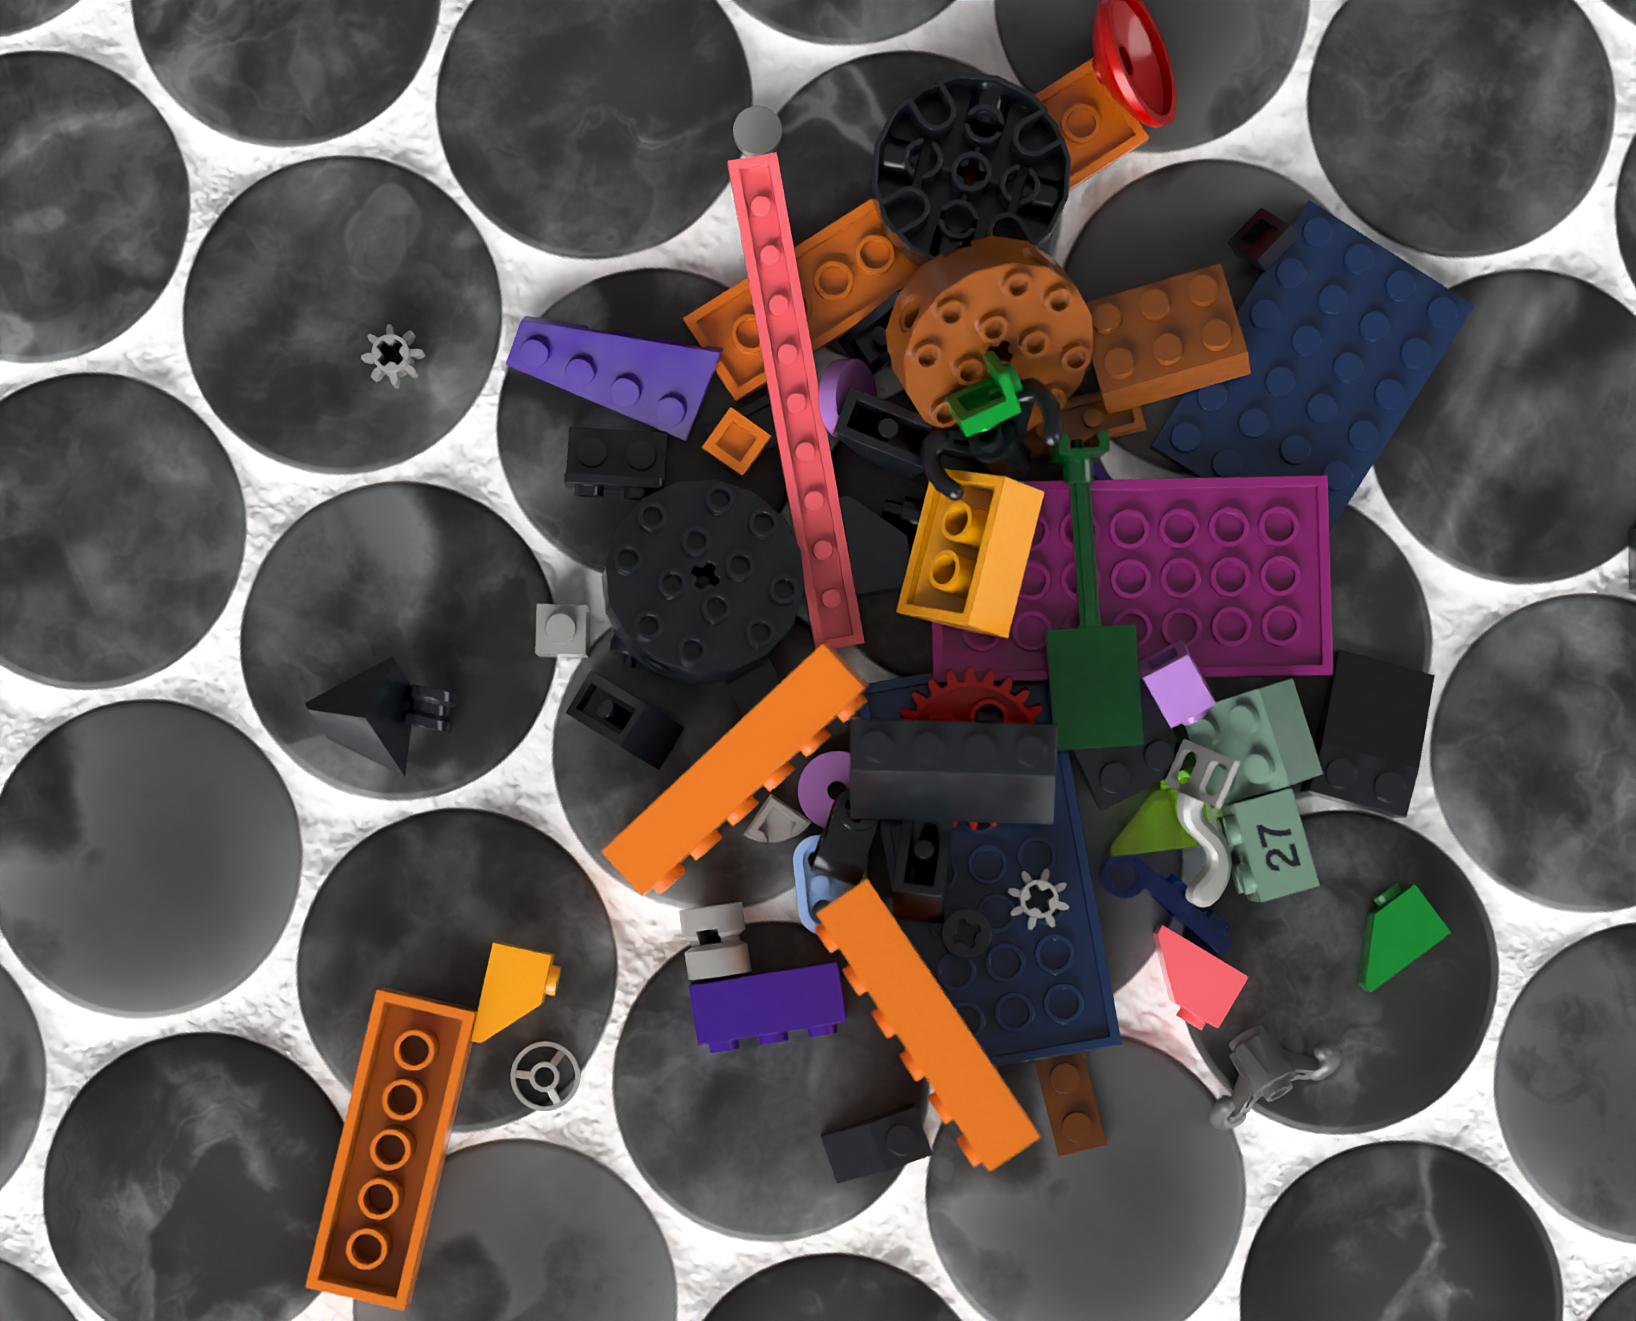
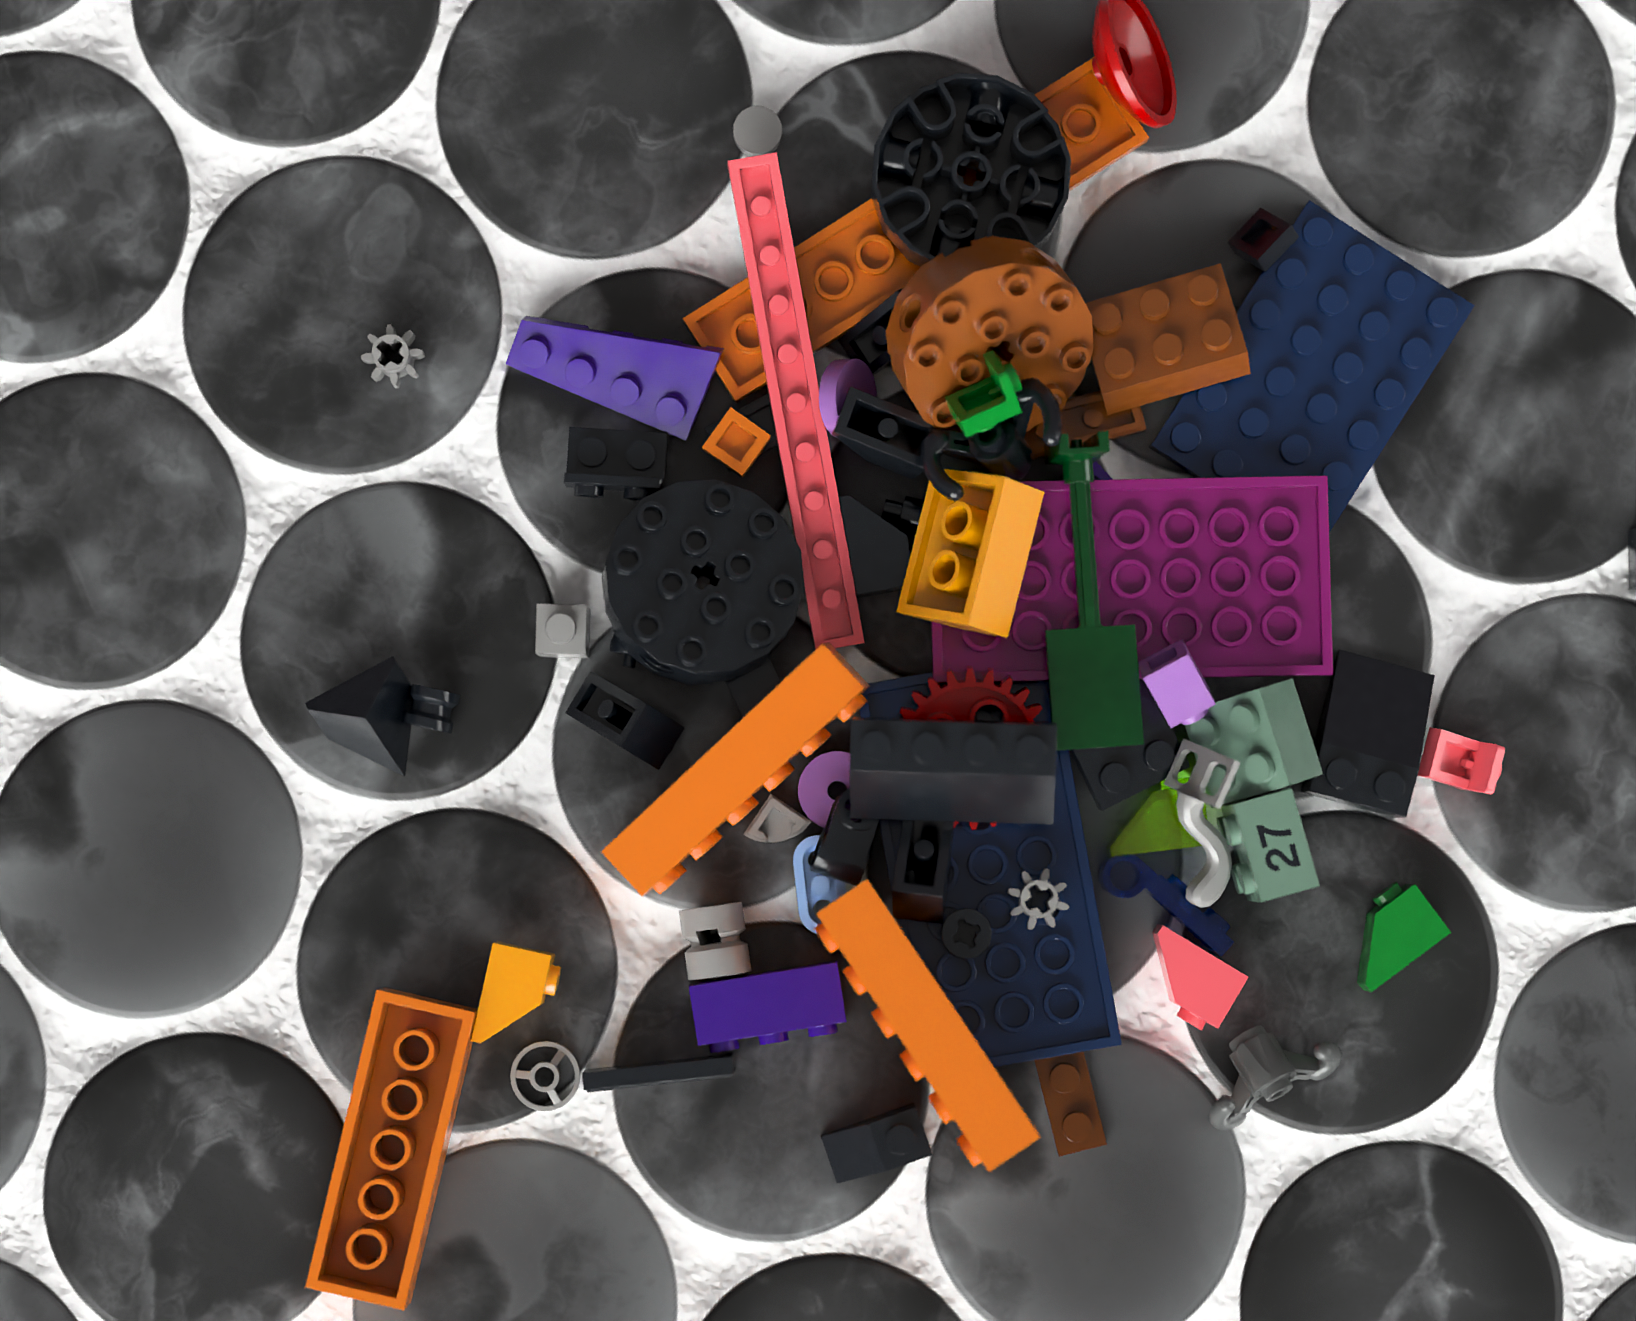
(658, 1073): none -> black tile
(1461, 761): none -> coral bracket

